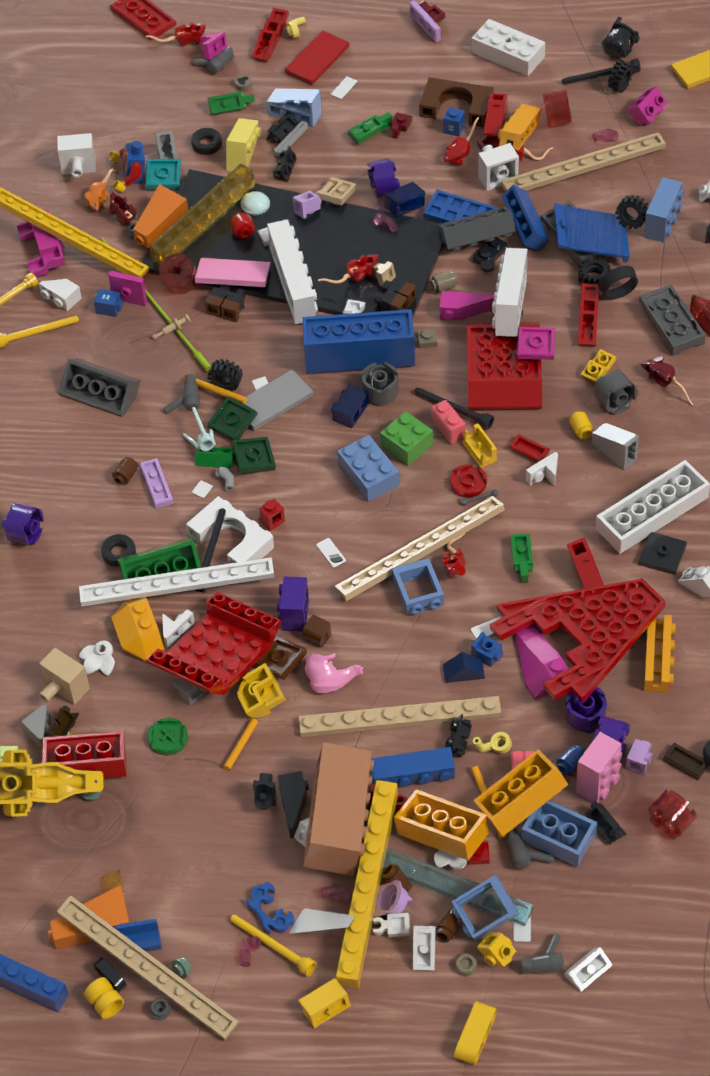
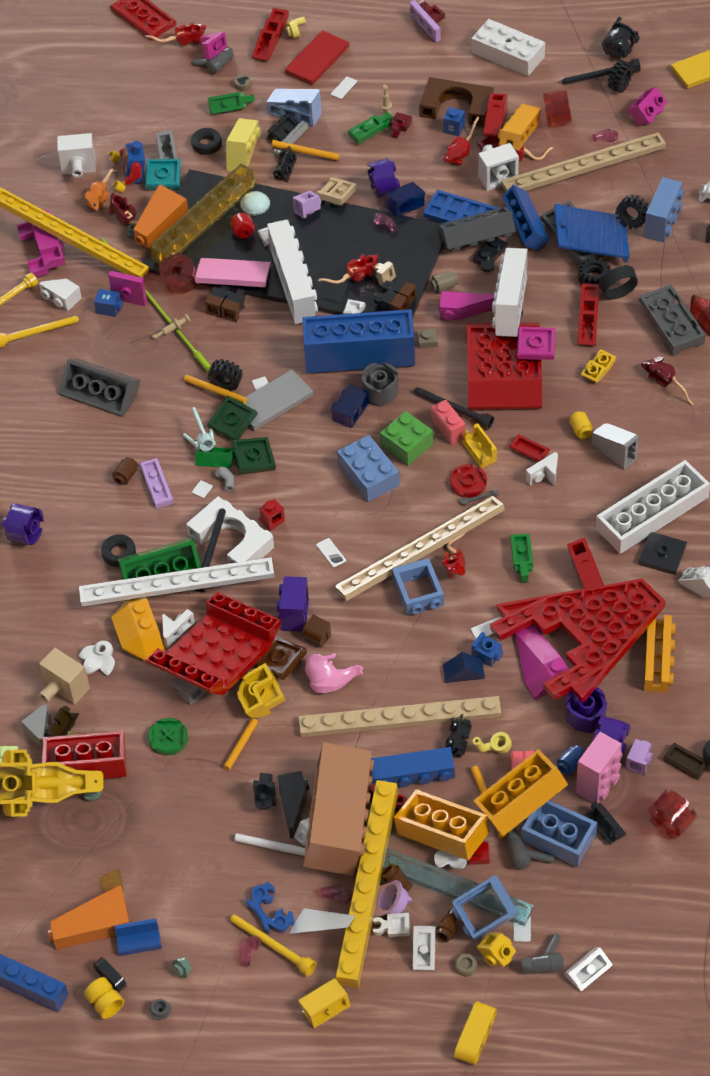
(148, 967): tan plate -> none
(189, 399): dark grey piece -> none
(270, 844): none -> white bar
(306, 150): none -> light orange bar
(385, 105): none -> tan piece
(615, 391): dark grey brick -> none

